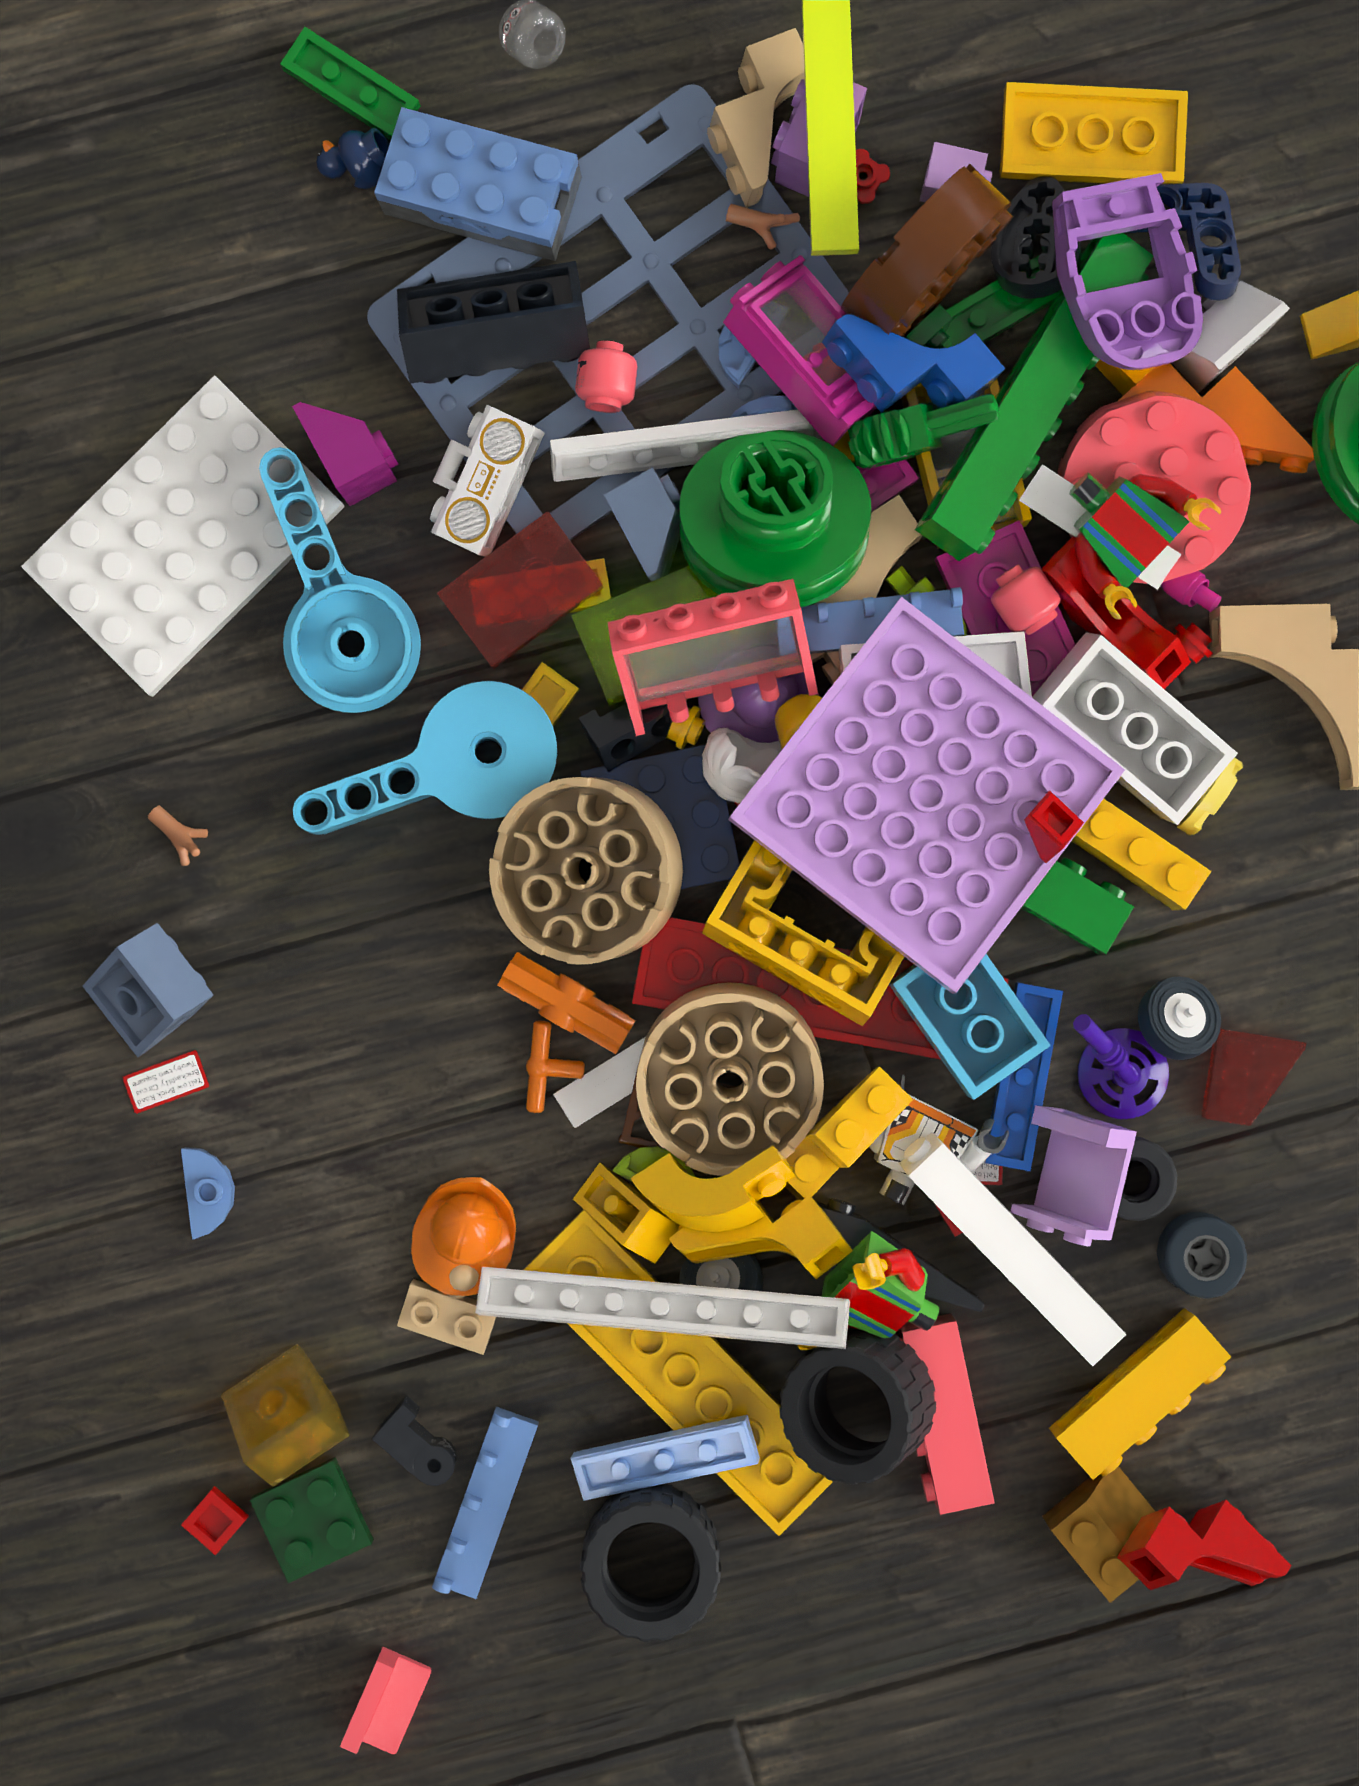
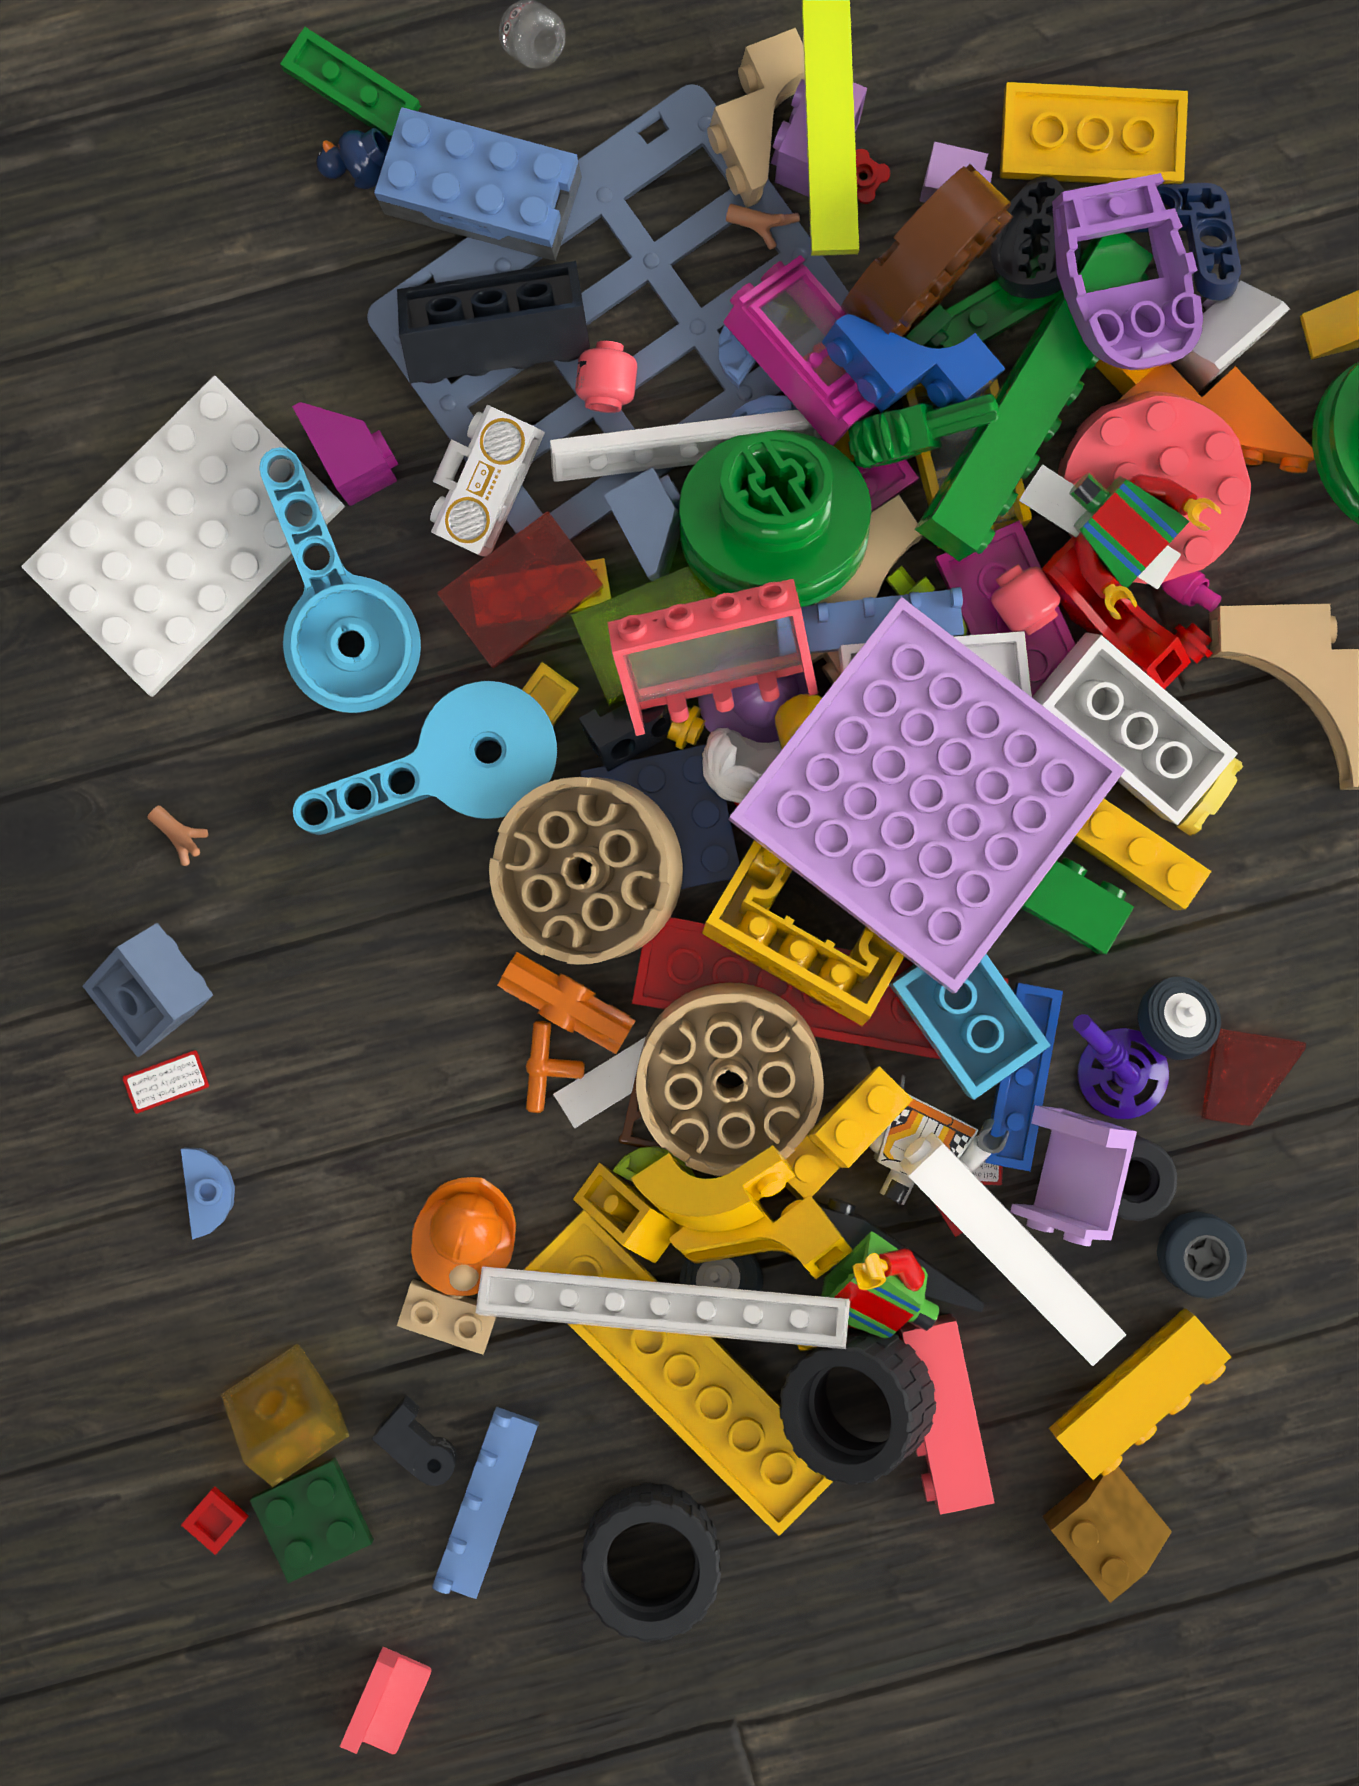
(665, 1457): light blue tile -> none
(1051, 826): red slope -> none
(1214, 1541): red arch -> none

